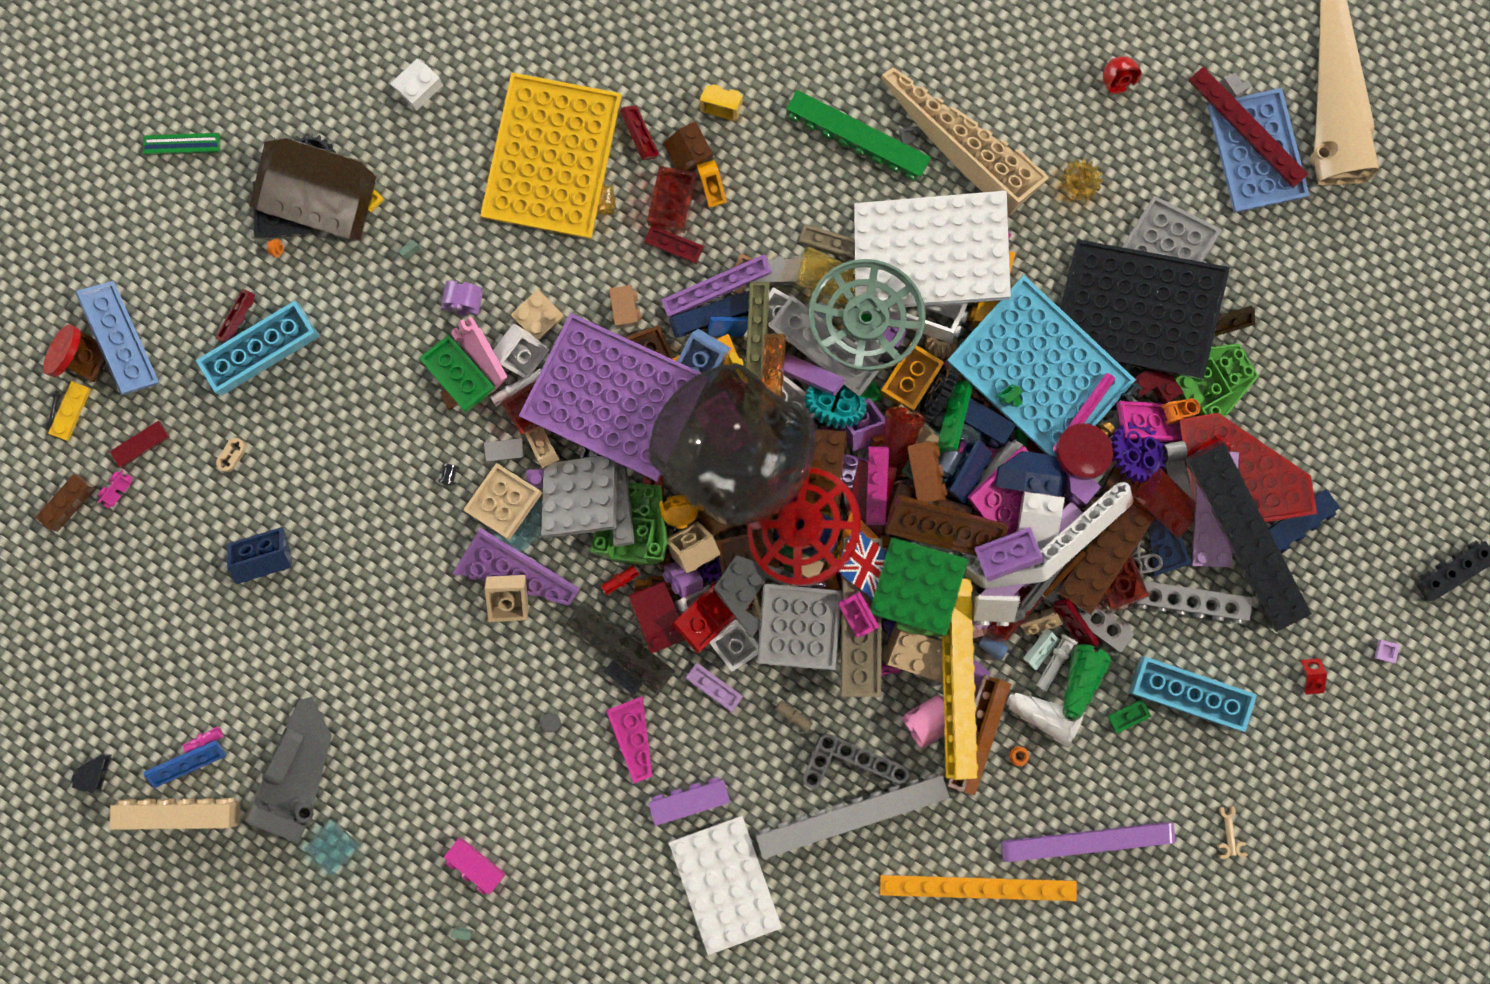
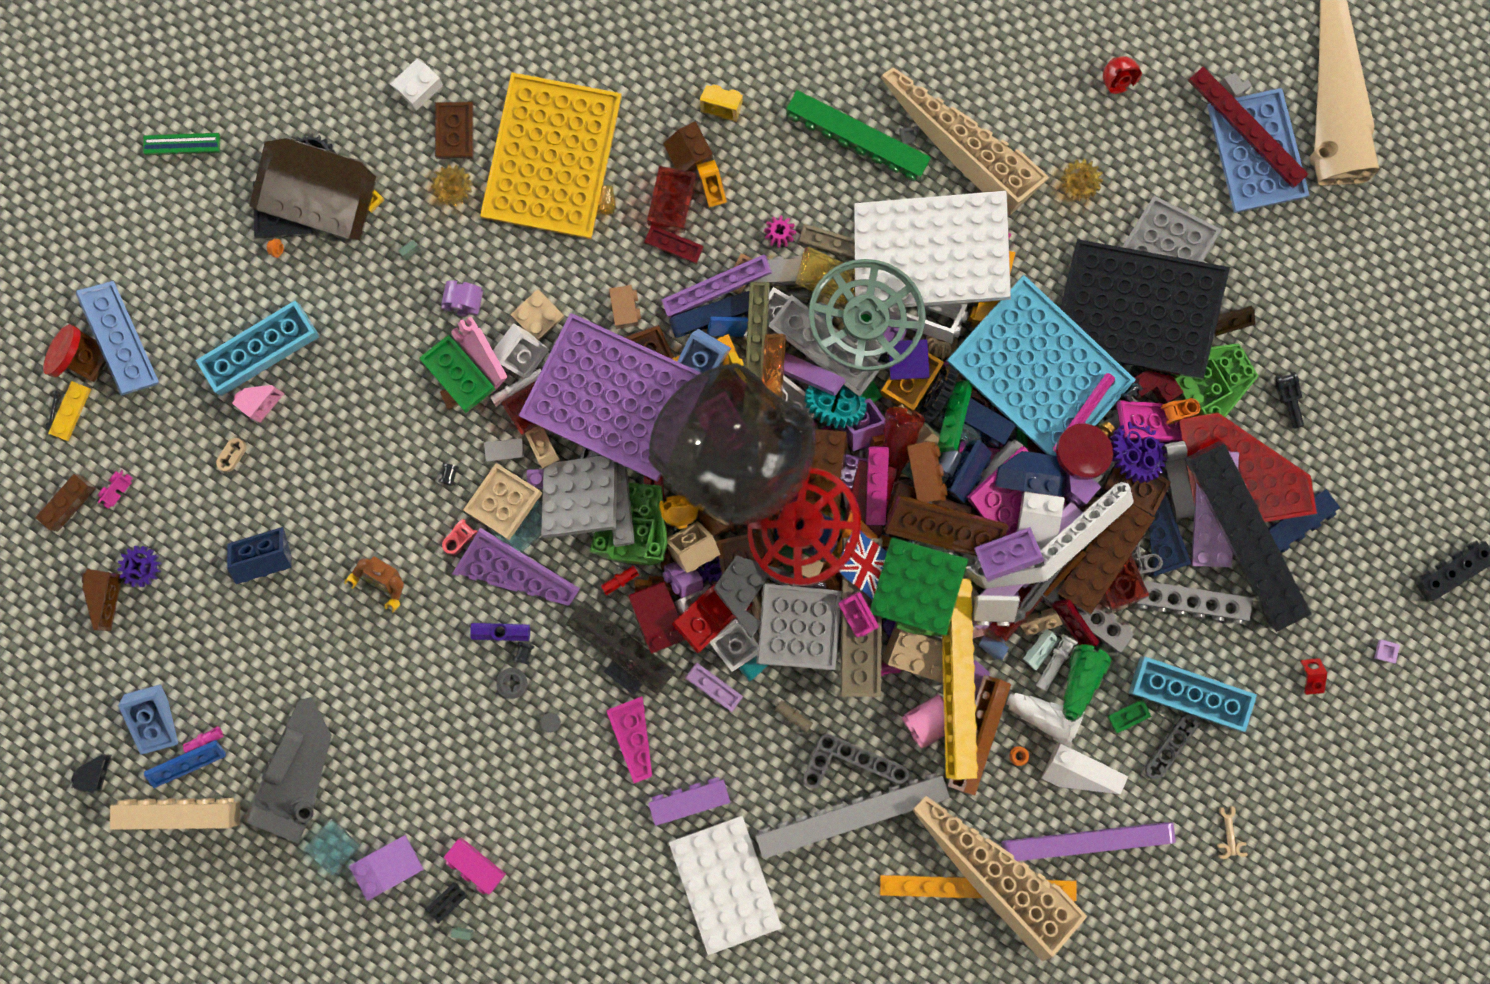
(101, 596): none -> reddish brown slope
(133, 560): none -> dark purple gear
(139, 444): dark red tile -> none
(149, 719): none -> medium blue slope
(235, 316): dark red plate -> none
(257, 401): none -> bright pink slope
(381, 576): none -> dark orange torso
(386, 867): none -> medium lavender slope
(434, 913): none -> black tile
(446, 179): none -> clear yellow gear
(454, 130): none -> reddish brown tile
(459, 537): none -> coral piece
(487, 631): none -> dark purple piece
(505, 676): none -> dark grey gear
(506, 598): tan brick -> none
(523, 653): none -> black bush
(639, 132): dark red plate -> none
(752, 668): none -> teal piece
(780, 224): none -> dark pink gear
(801, 293): none -> black cone
(913, 366): none -> dark purple tile
(1010, 395): green tile -> none
(1022, 898): none -> tan wedge
(1076, 771): none -> white wedge
(1167, 503): clear red slope -> none
(1173, 748): none -> dark grey beam
(1290, 394): none -> black connector

